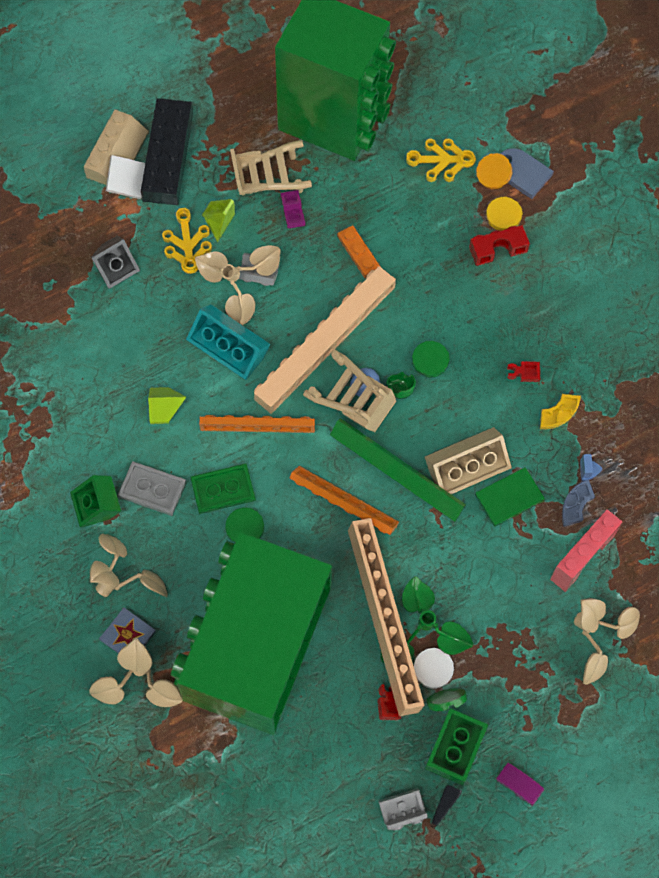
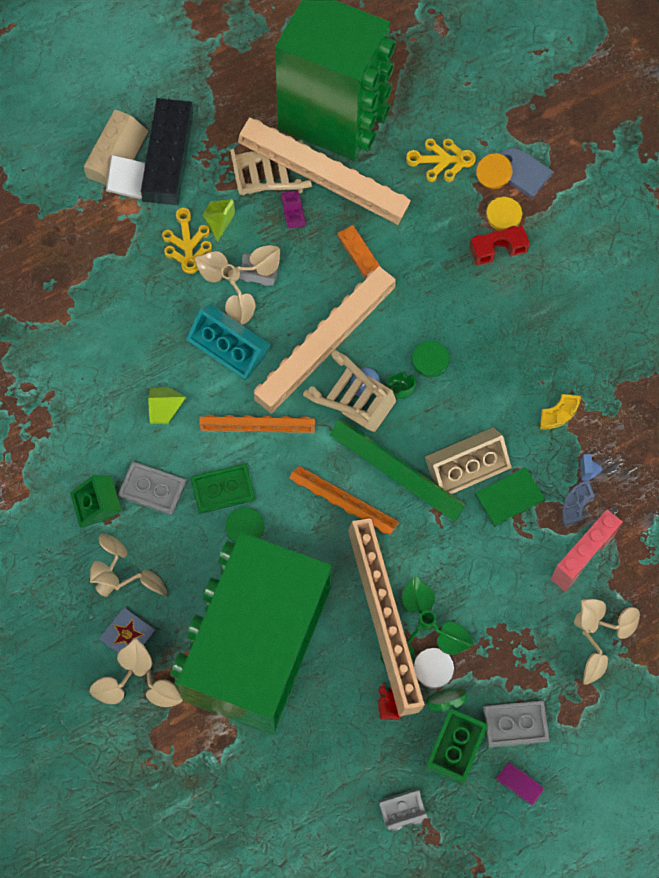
(114, 261): dark grey slope -> none
(324, 170): none -> light nougat brick
(447, 800): black slope -> none
(516, 724): none -> light grey tile
(527, 371): red plate -> none

